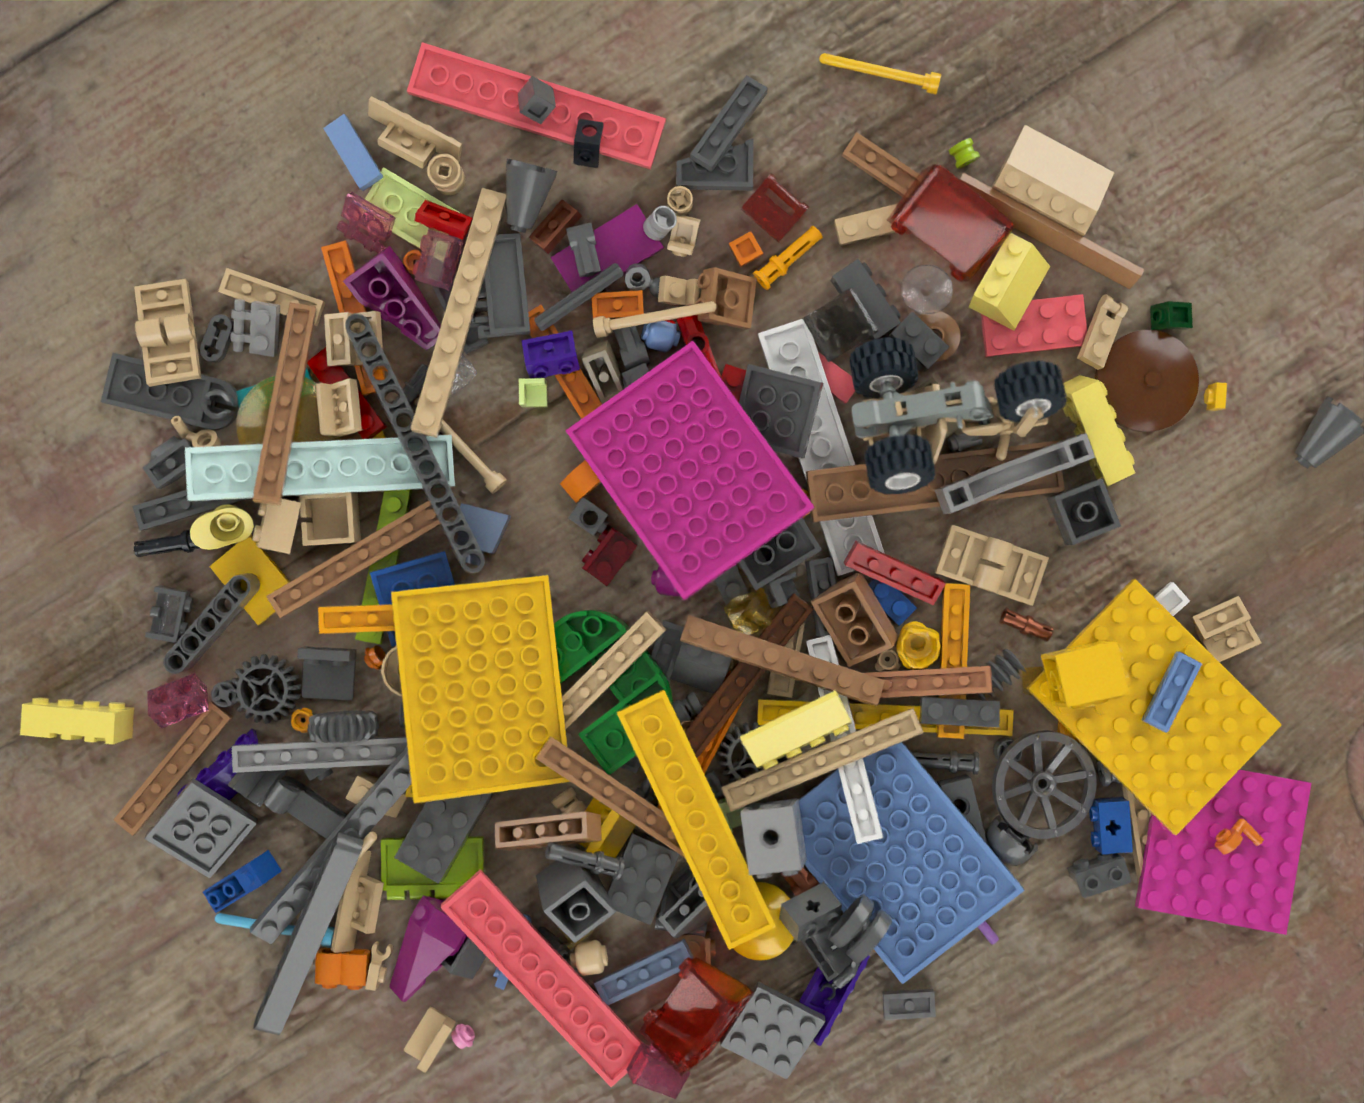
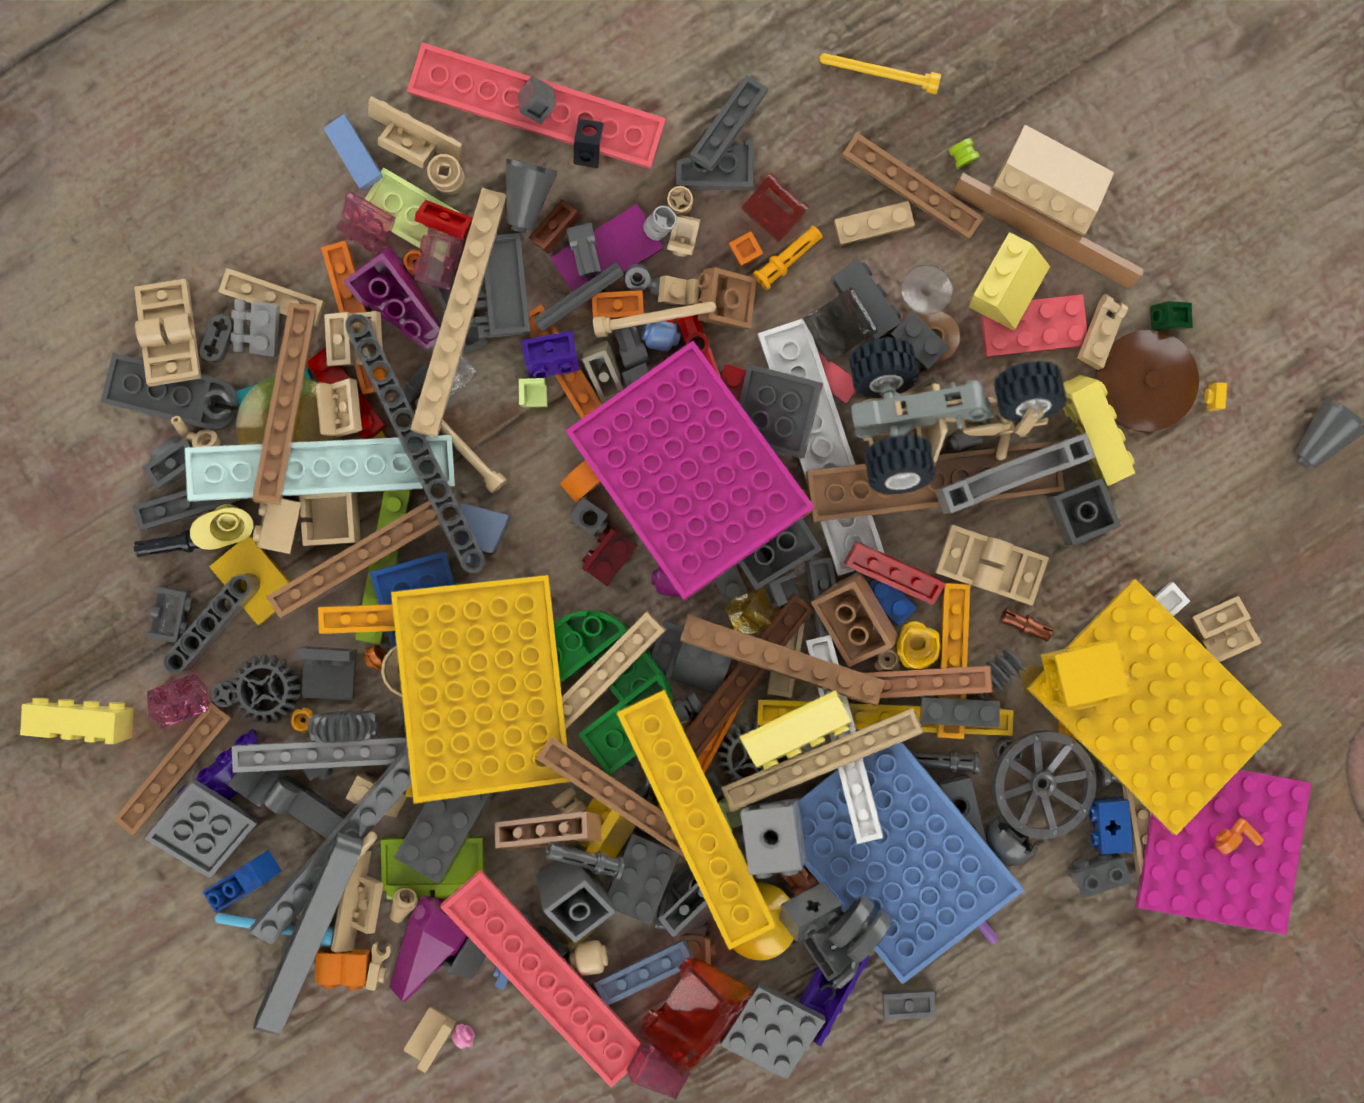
(402, 904): none -> tan cone
(951, 221): clear red windscreen -> none
(1171, 692): medium blue tile -> none

